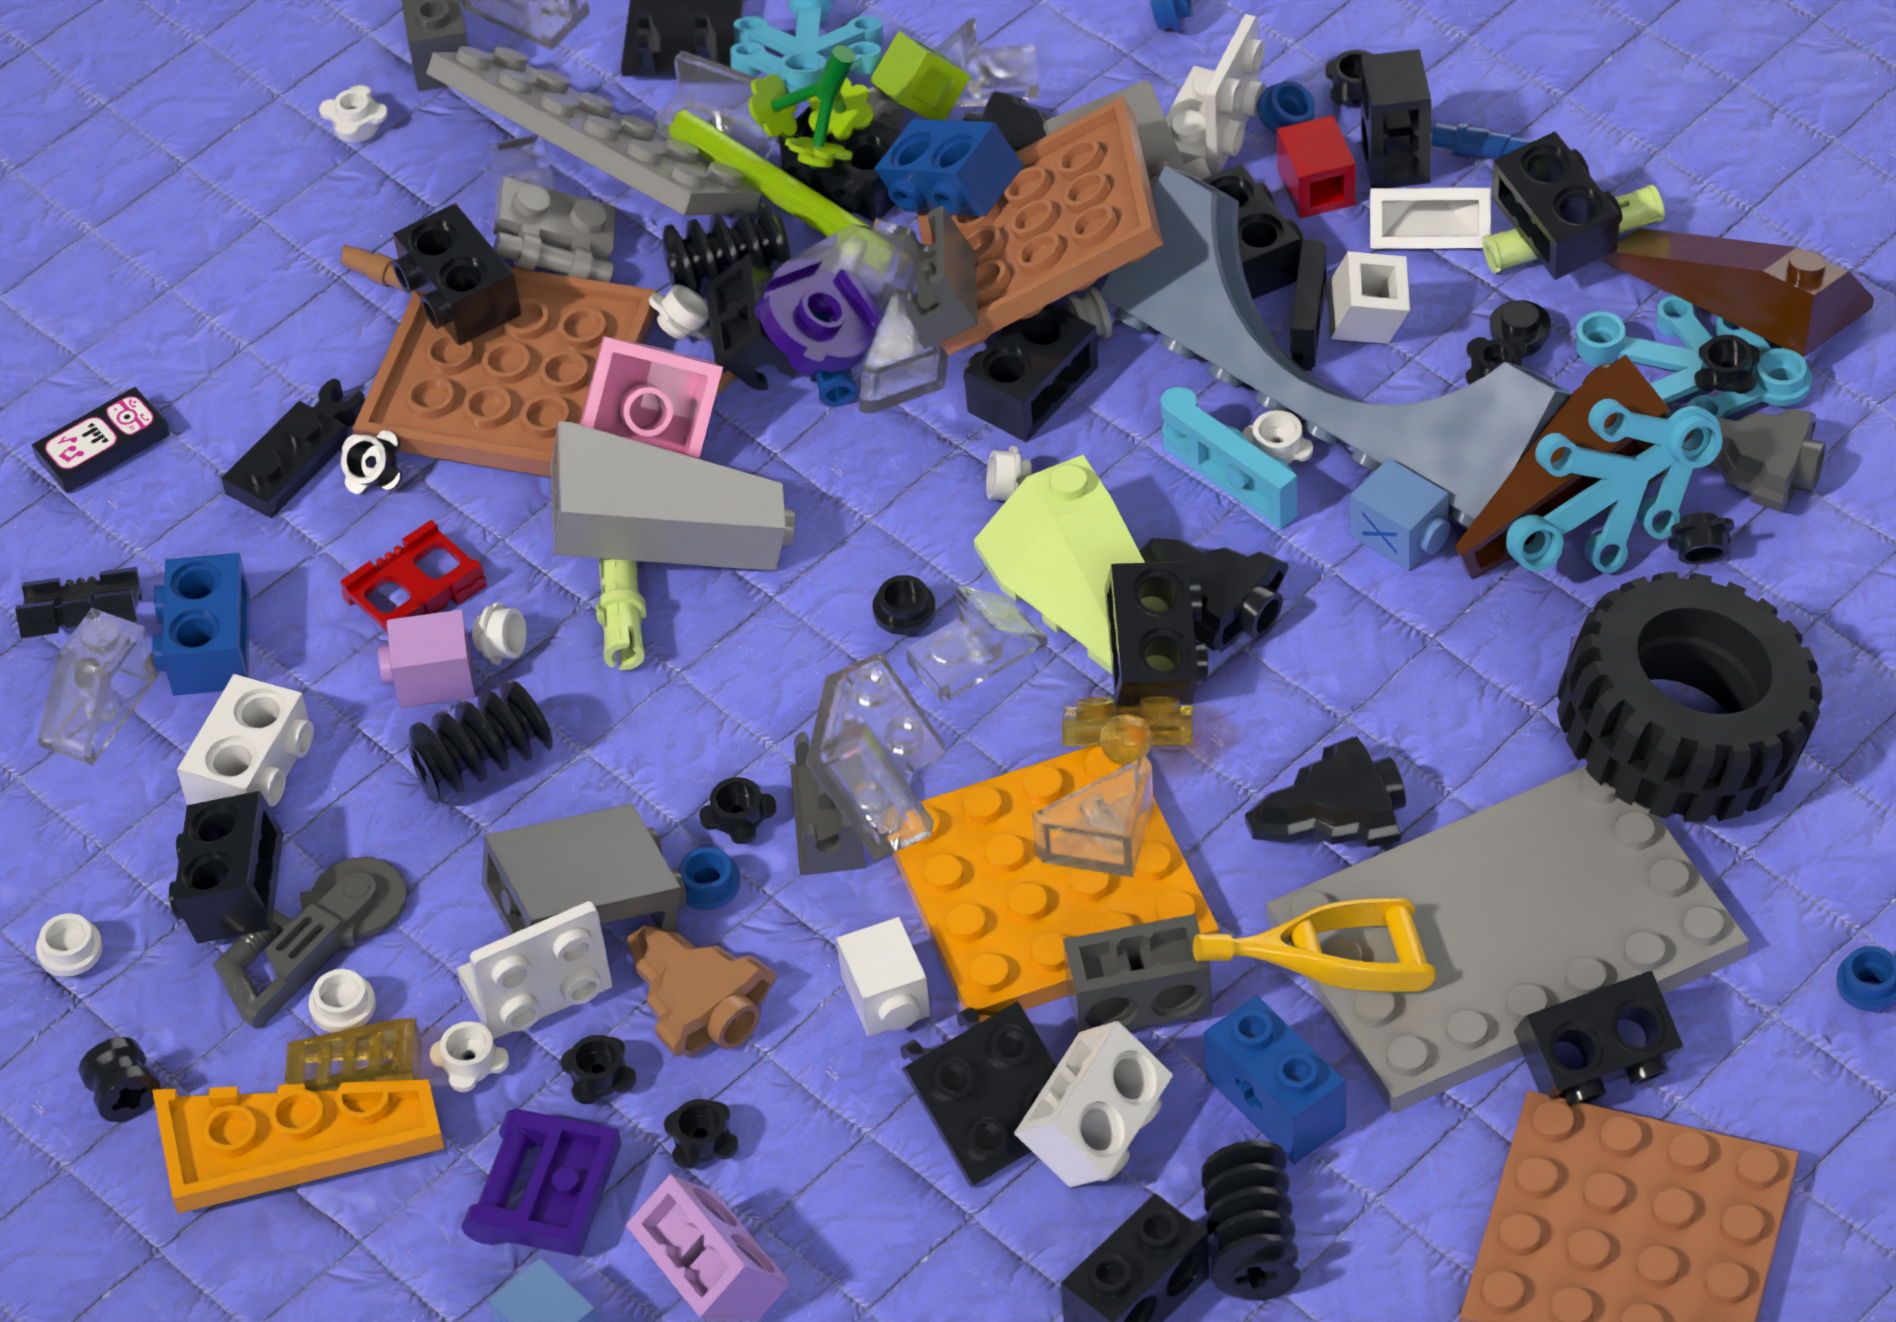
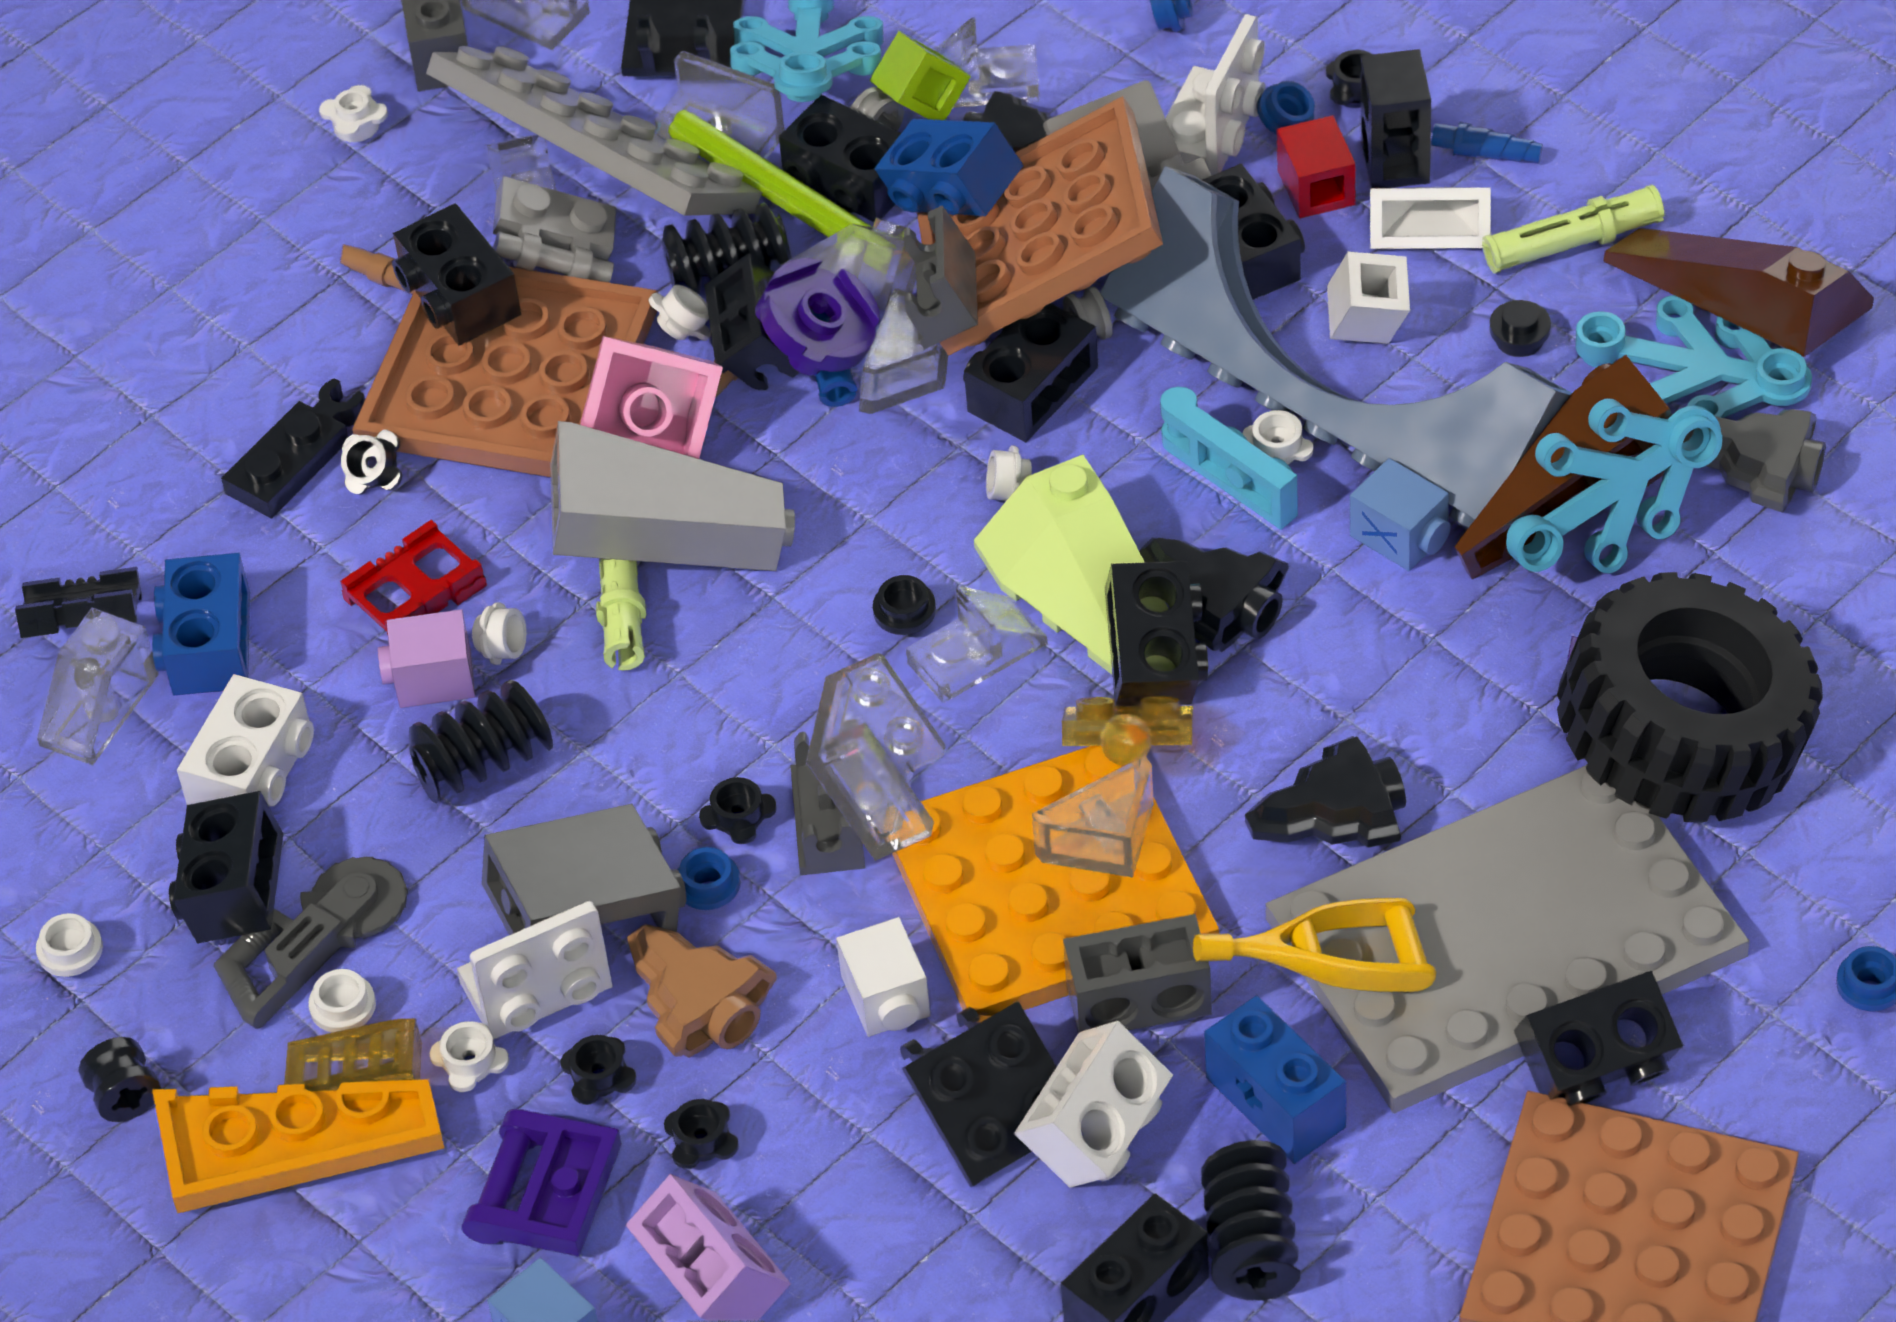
(100, 439): tile -> none
(835, 108): lime plant -> none
(1308, 303): black tile -> none
(1484, 352): black plate -> none
(1556, 204): black brick -> none
(1701, 538): black plate -> none
(1727, 365): black plate -> none

